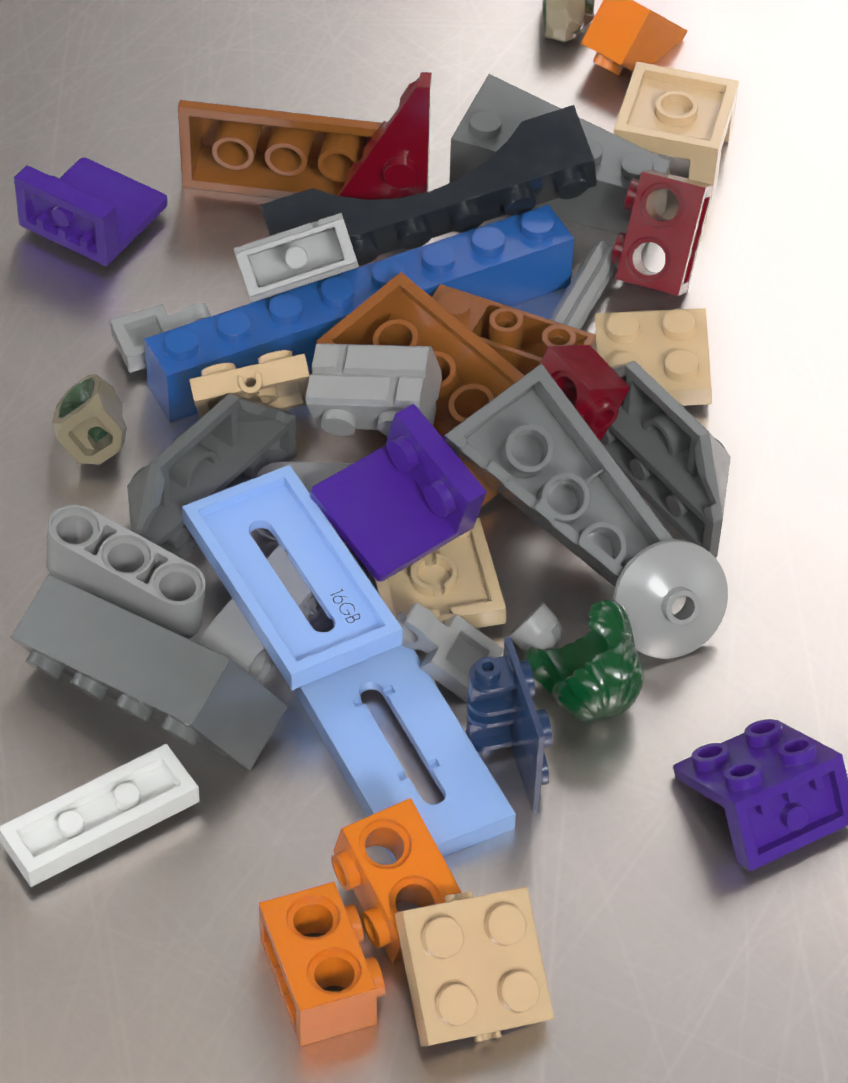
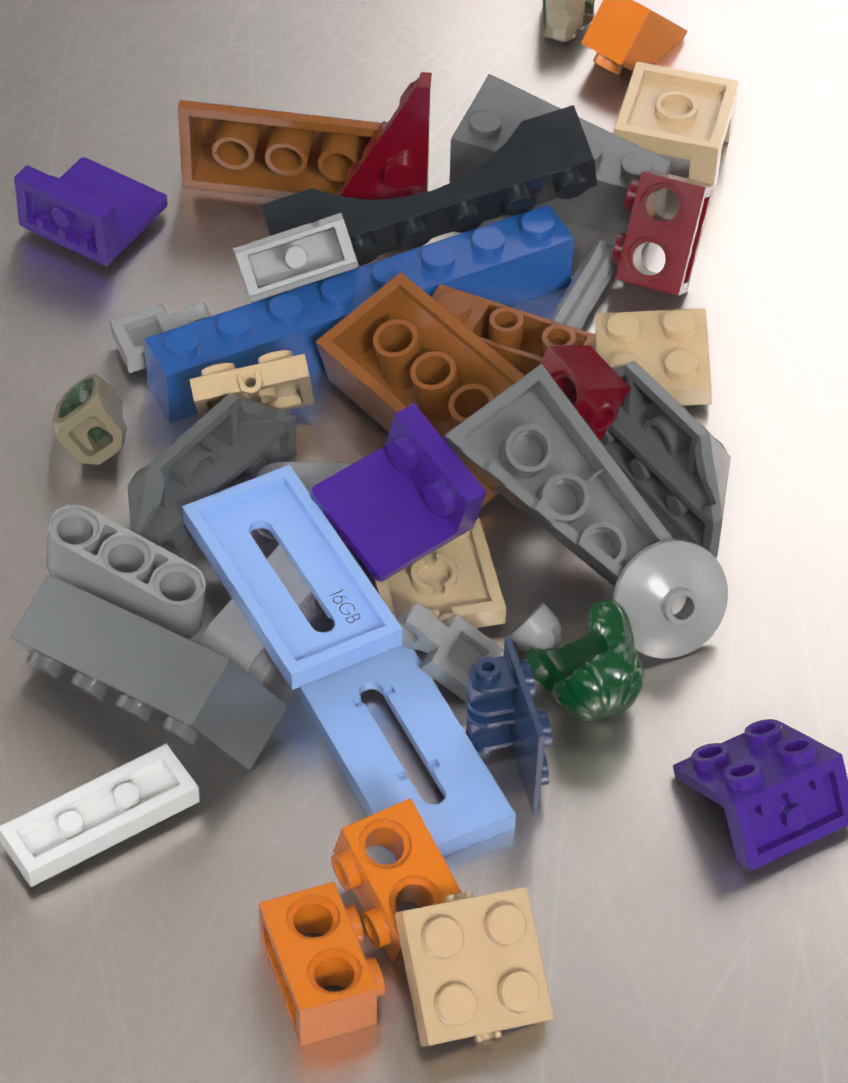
(369, 385): light grey brick -> none

